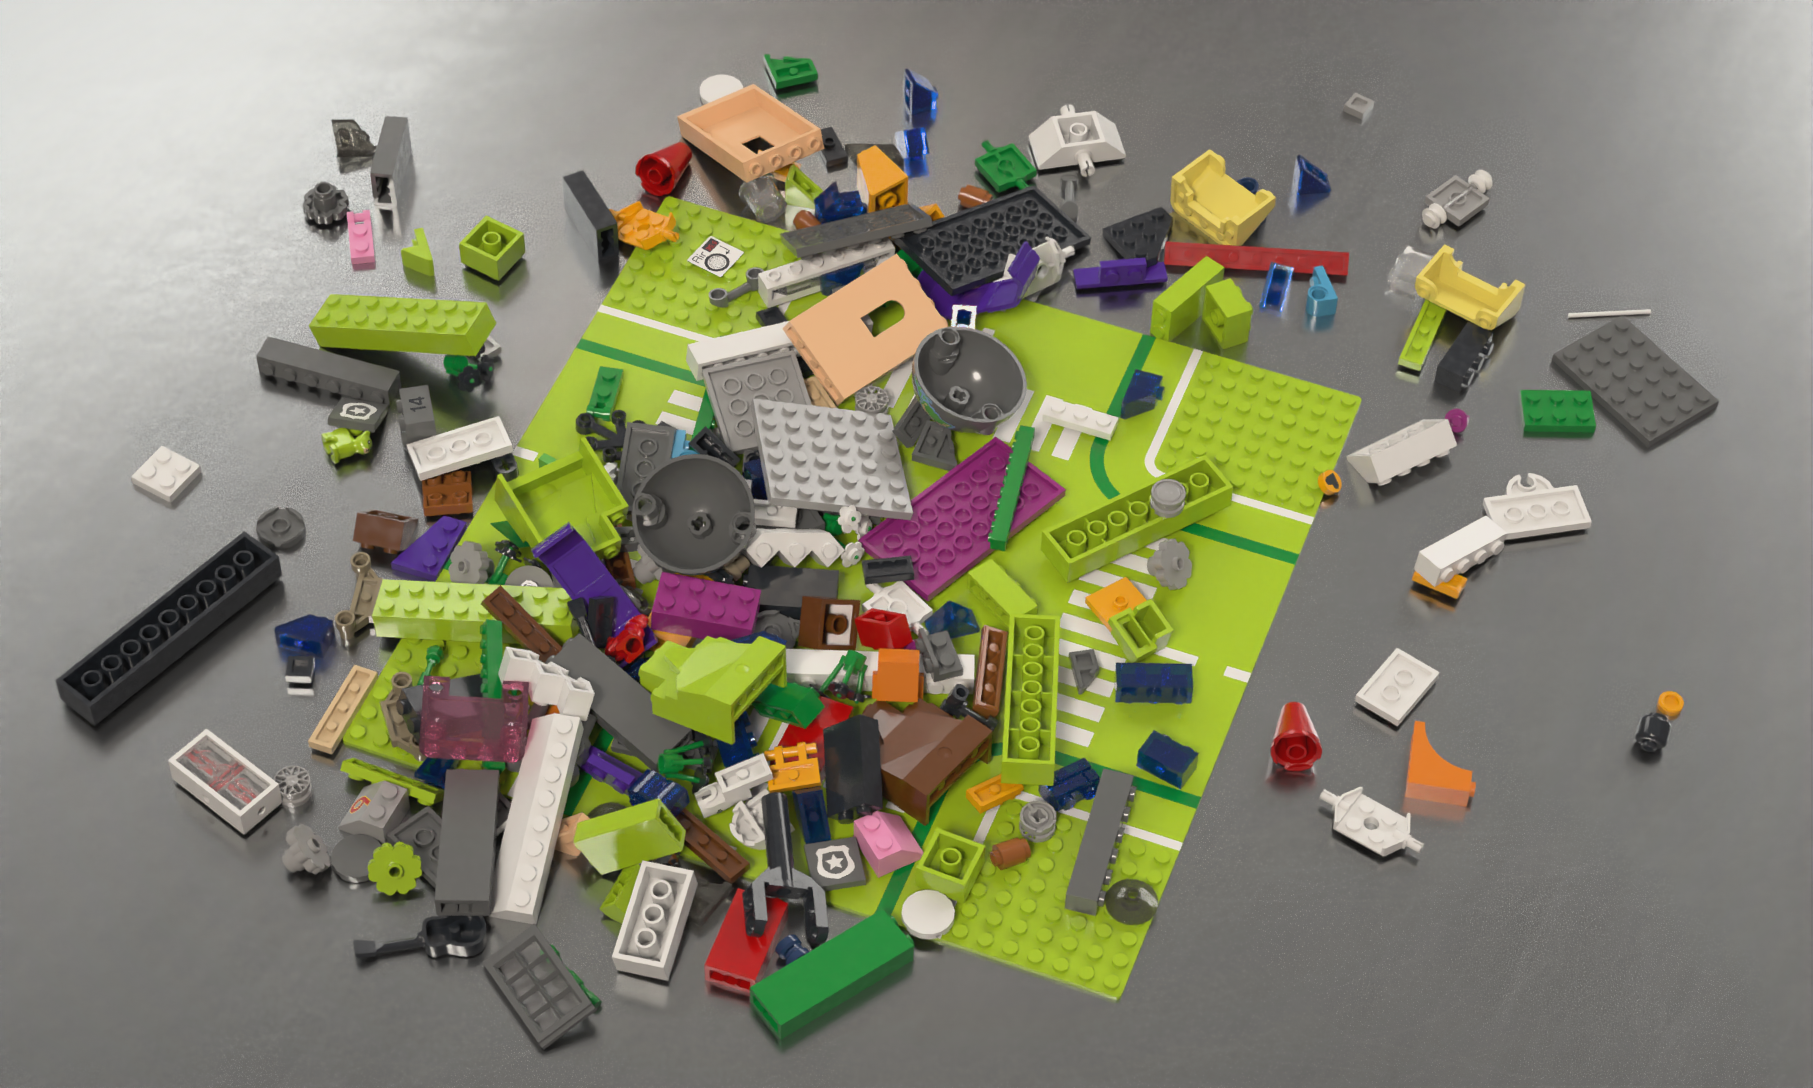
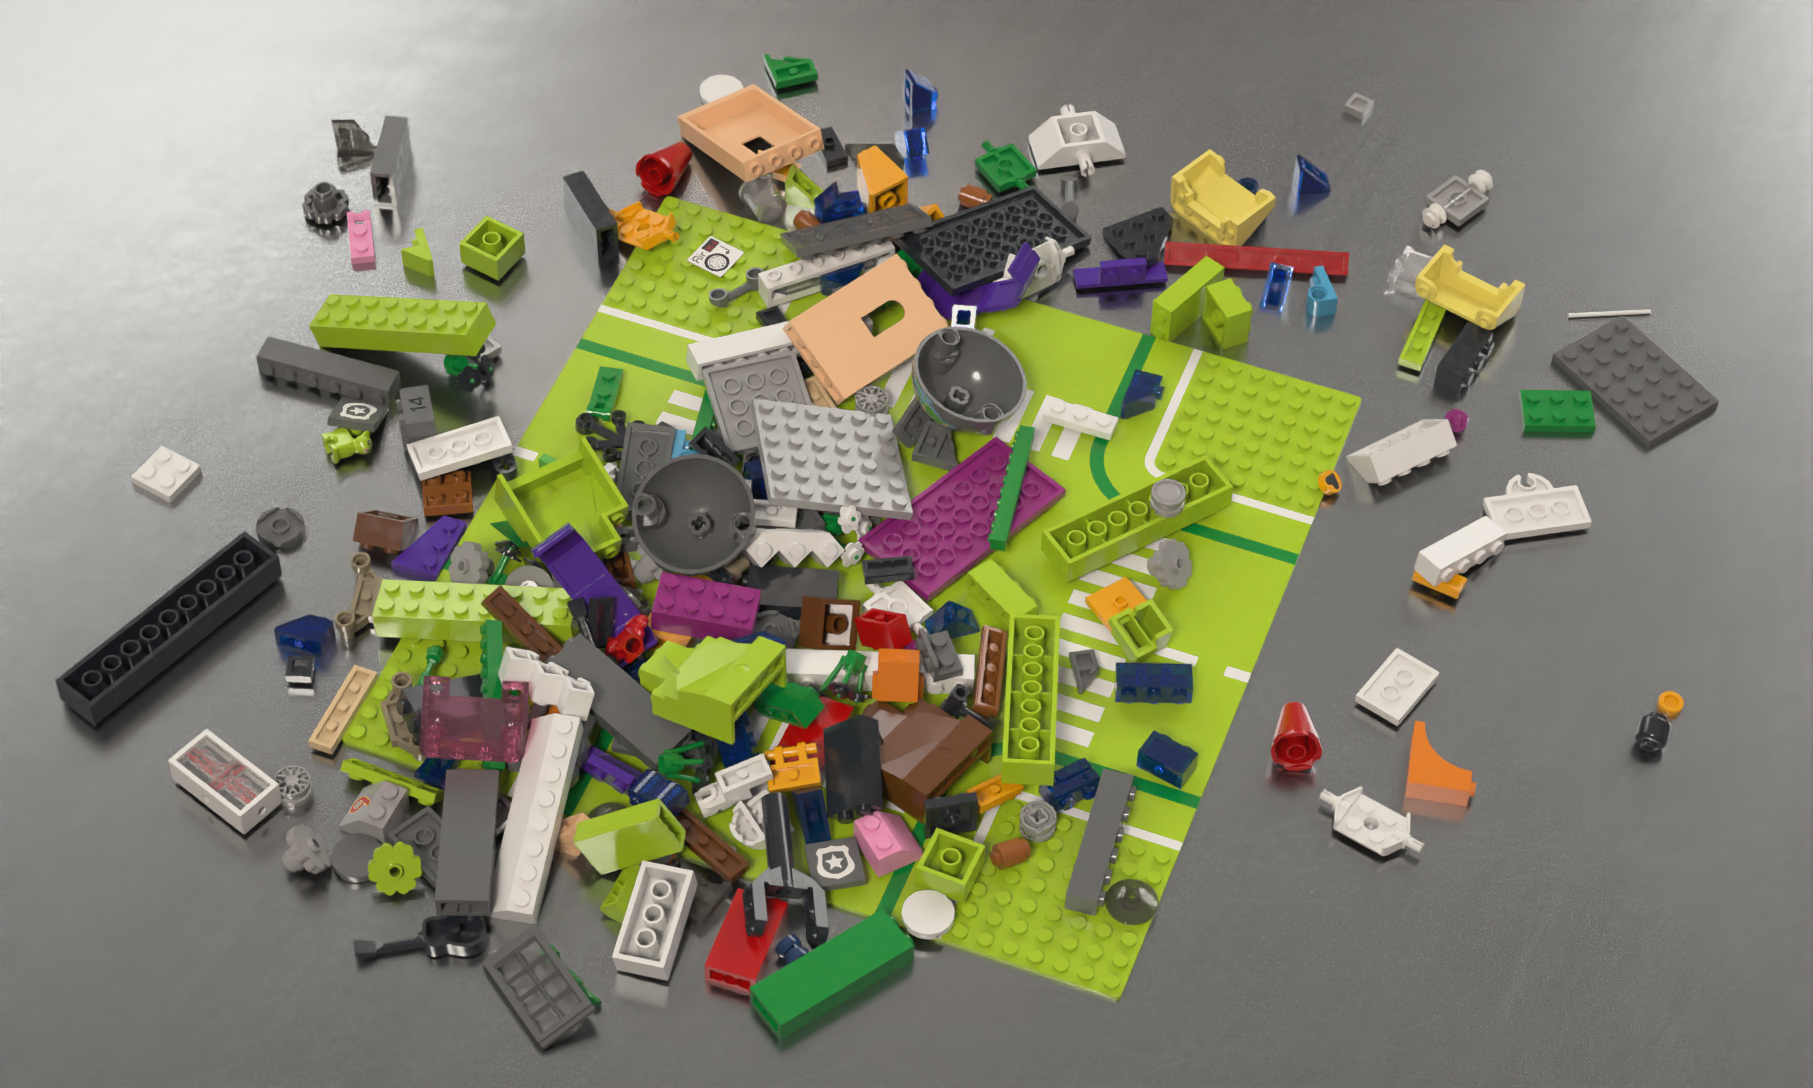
(950, 813): none -> black plate

